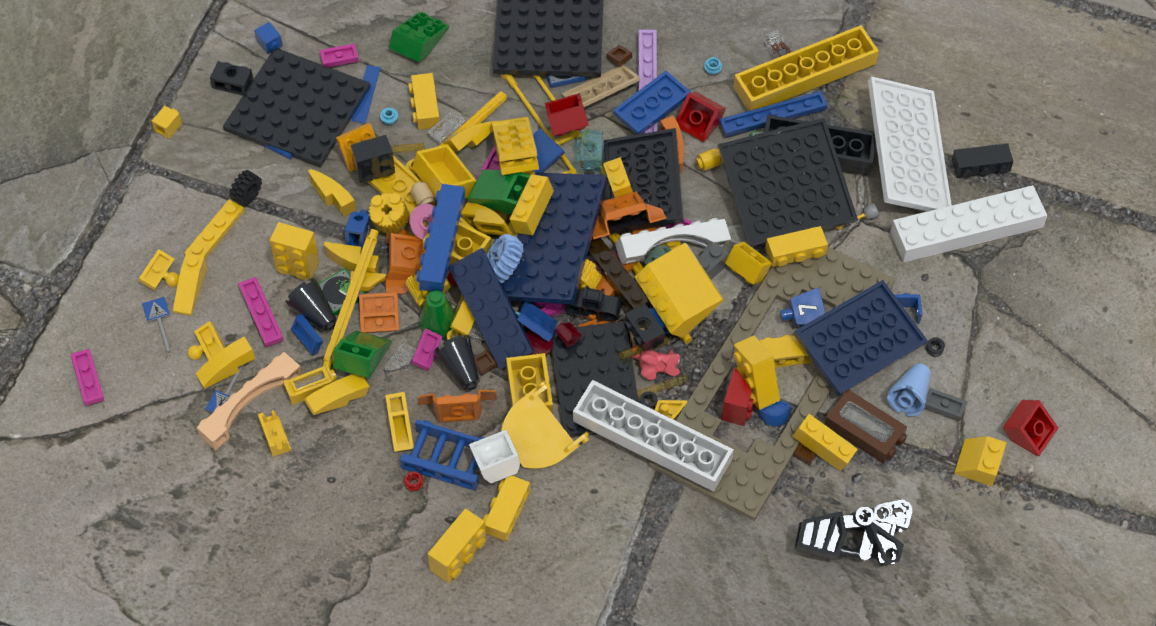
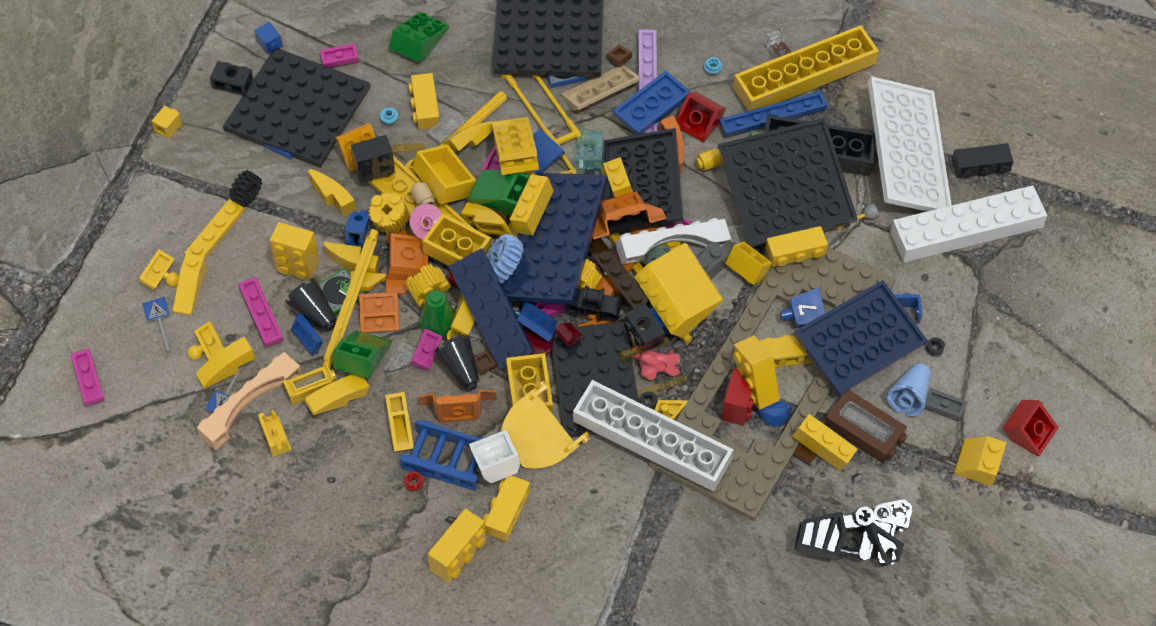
(371, 75): blue sticker -> none
(441, 238): blue brick -> none
(566, 115): red piece -> none

